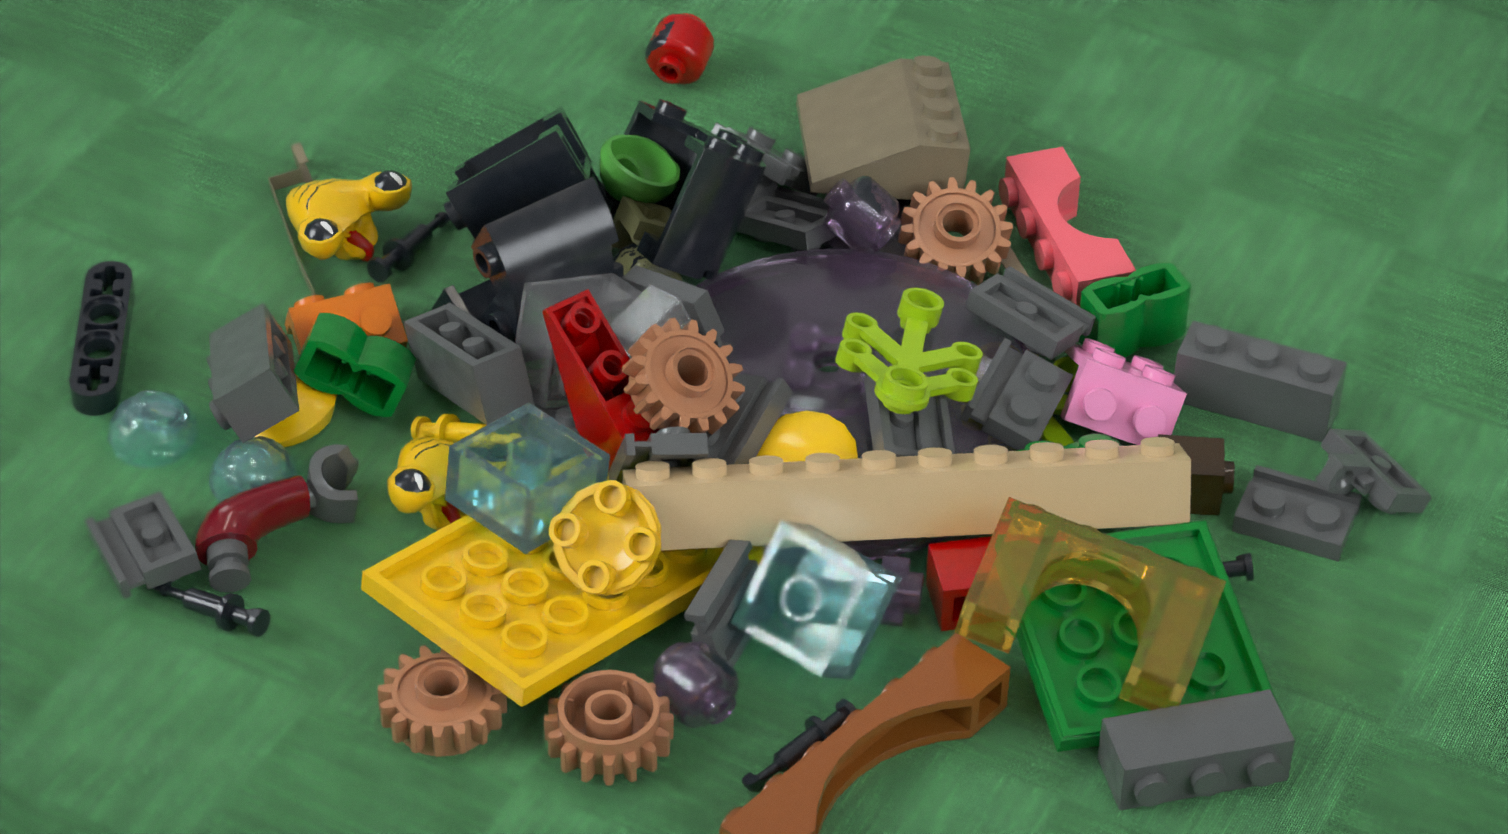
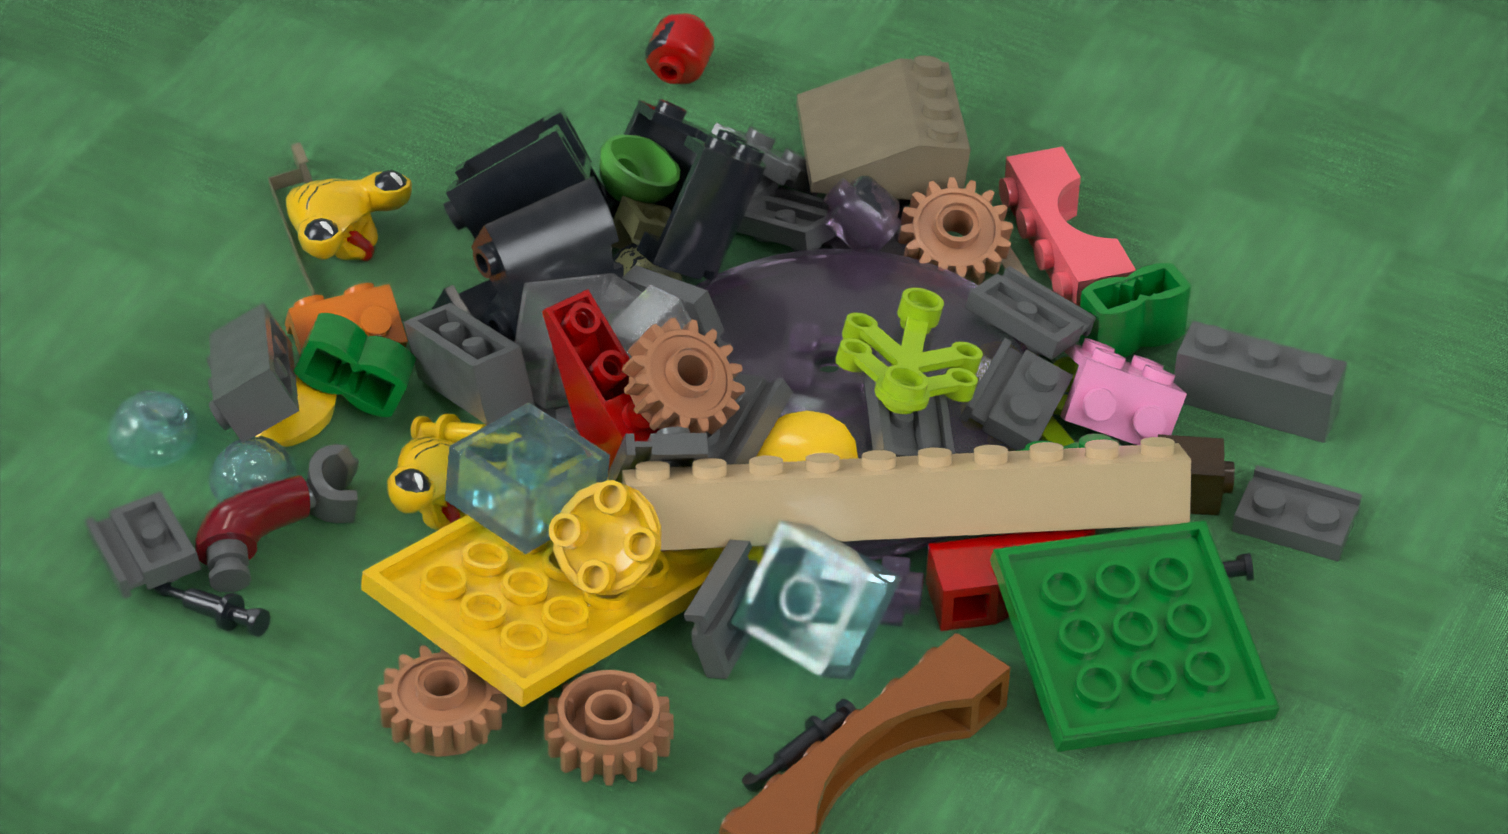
(99, 337): black beam -> none
(400, 252): black piece -> none
(696, 683): clear purple head -> none
(1042, 550): clear yellow arch -> none
(1195, 749): dark grey brick -> none
(1362, 464): dark grey hinge -> none

